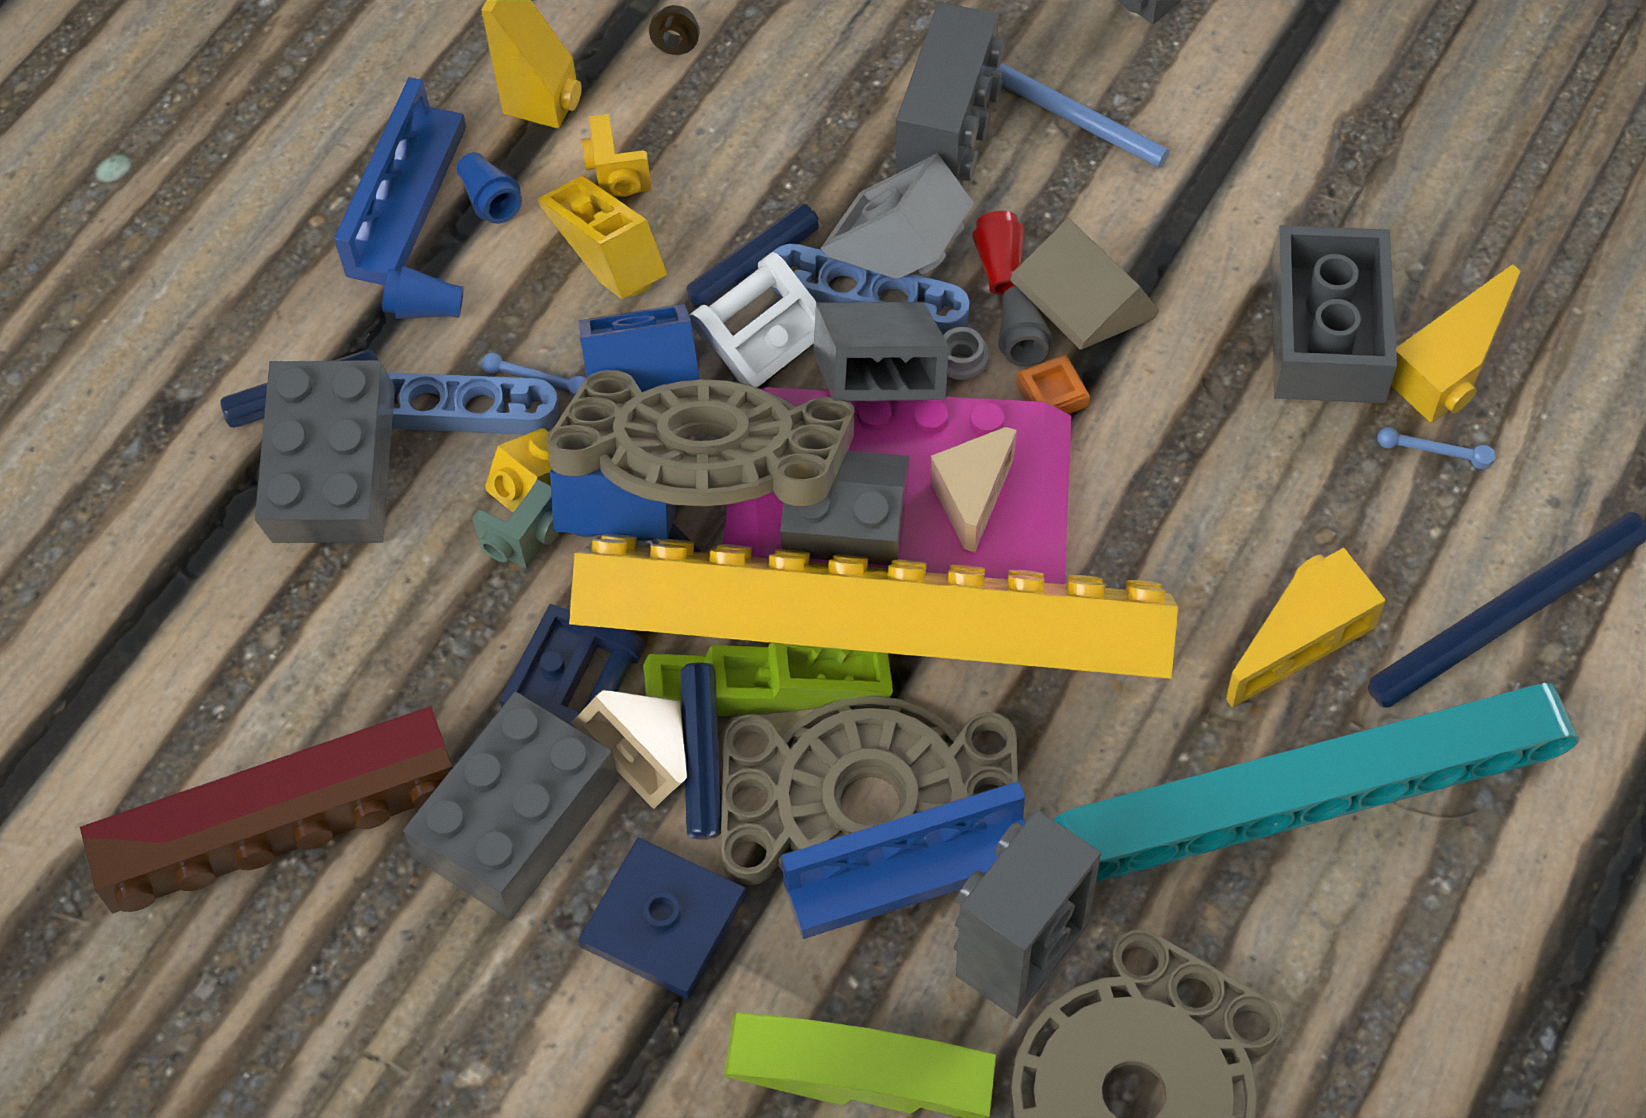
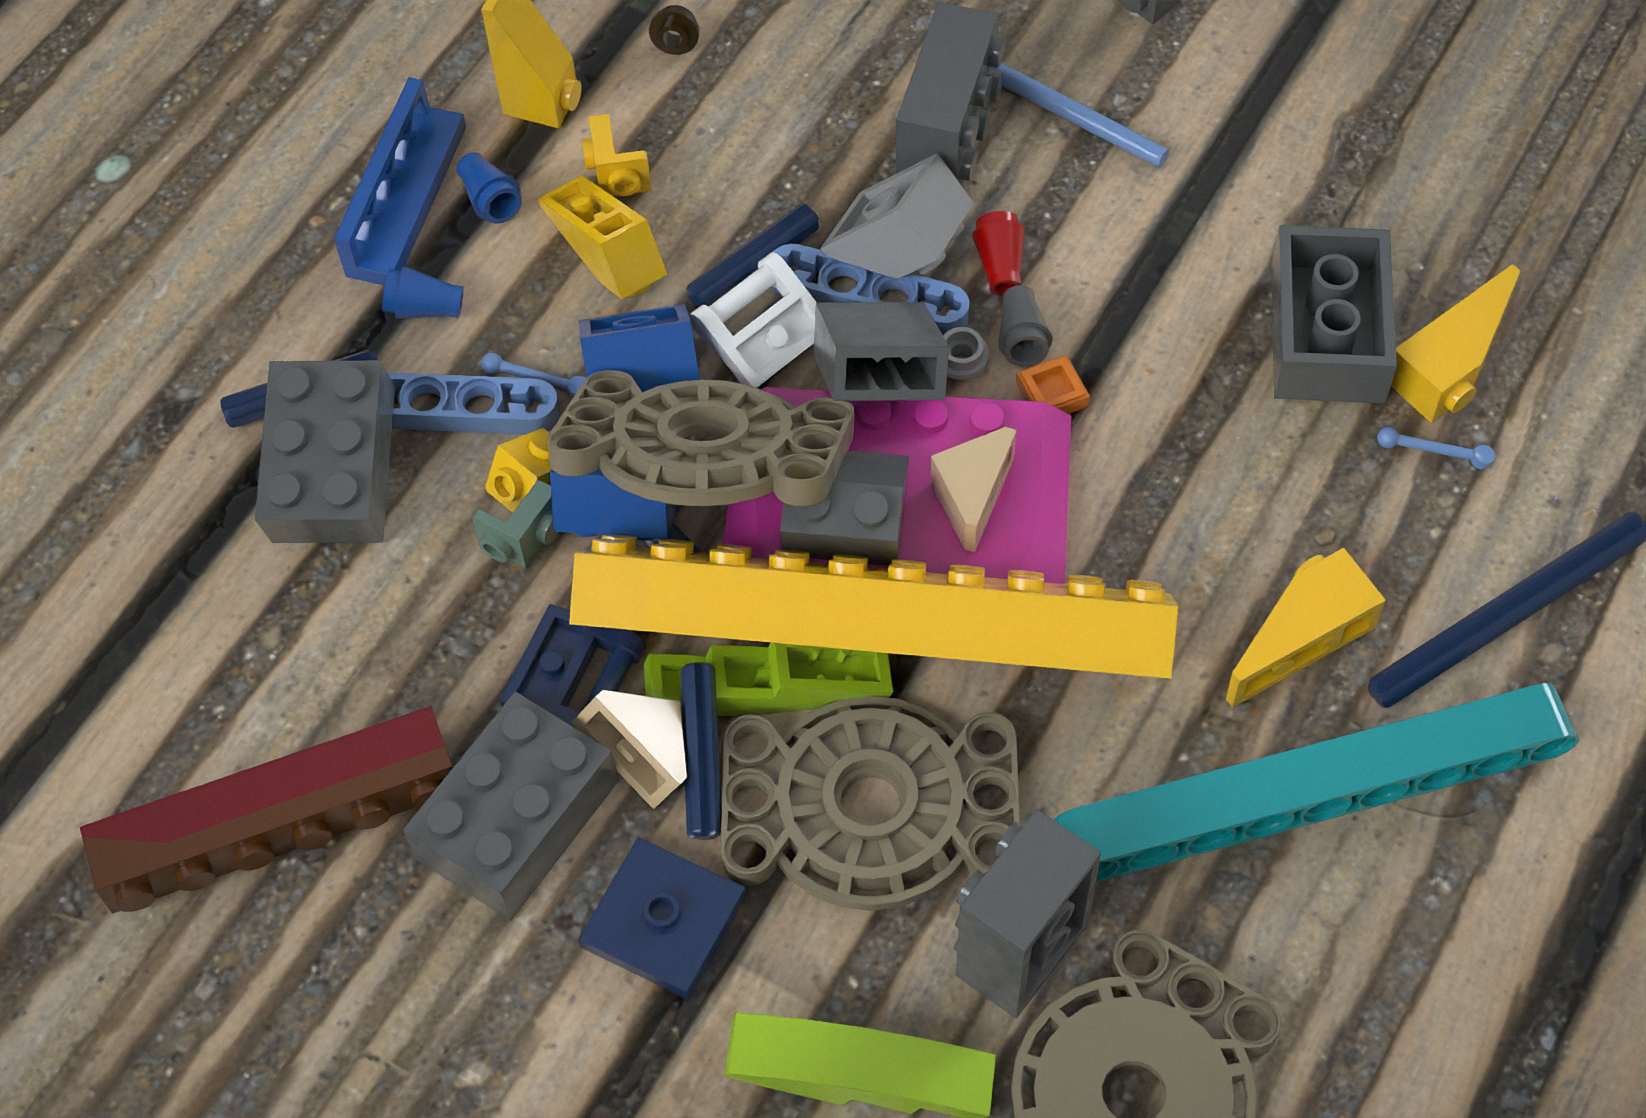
(898, 861): blue fence -> none
(1082, 288): dark tan slope -> none

